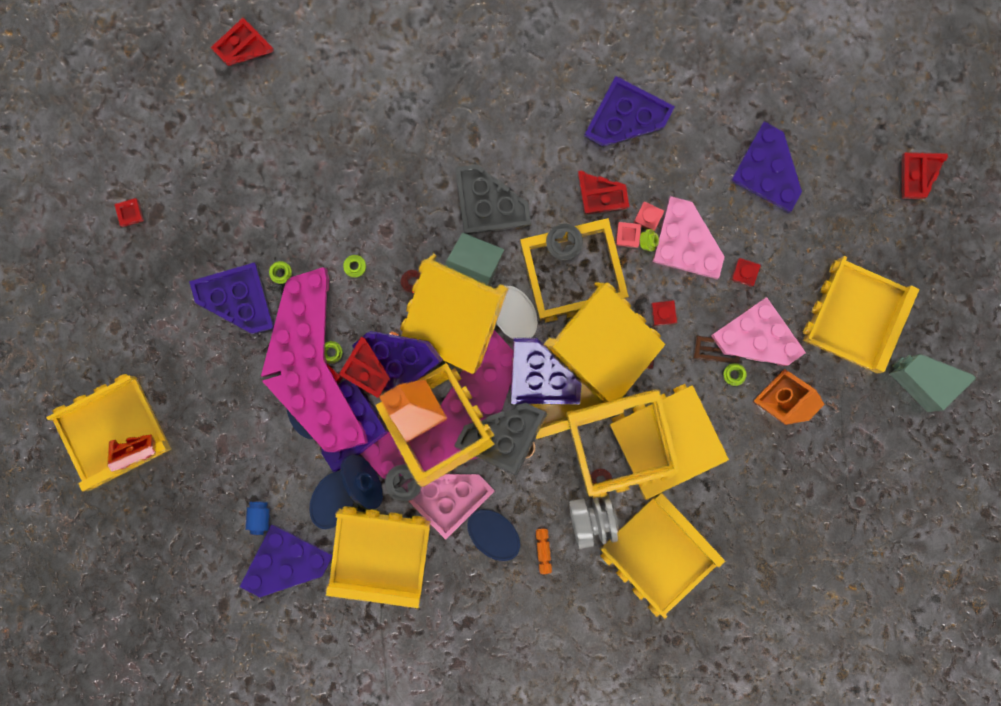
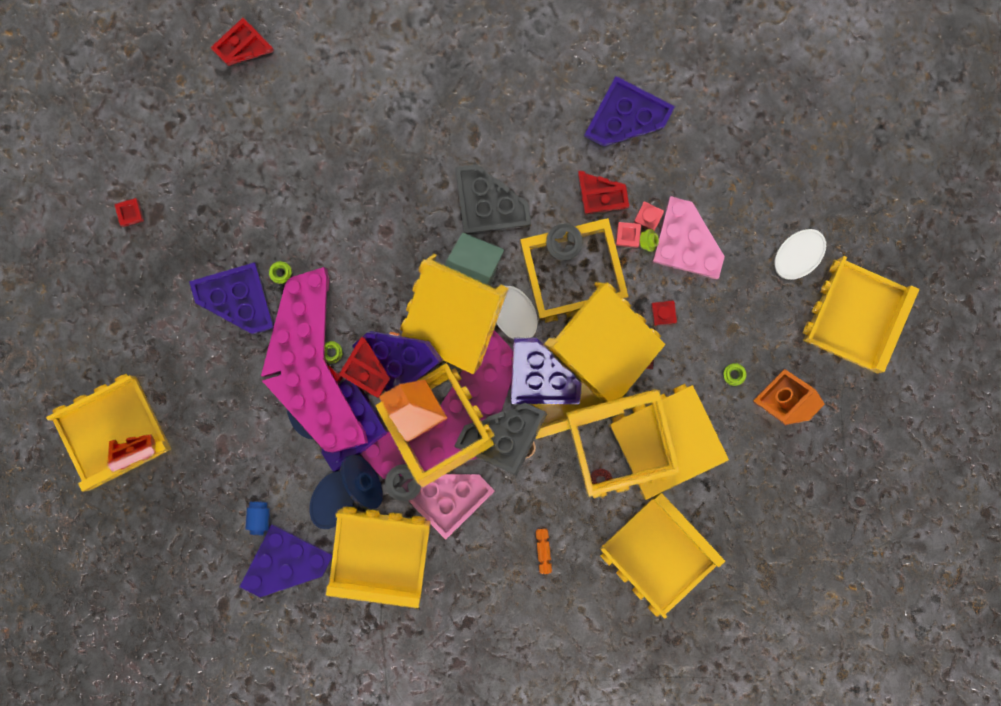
(359, 271): lime plate -> none
(405, 278): clear red plate -> none
(493, 535): dark blue piece -> none
(593, 521): light grey wheel -> none
(698, 348): reddish brown tile -> none
(745, 272): red plate -> none
(759, 336): bright pink plate -> none
(769, 169): dark purple plate -> none
(800, 254): none -> white piece
(919, 173): red wing -> none
(930, 381): sand green slope -> none

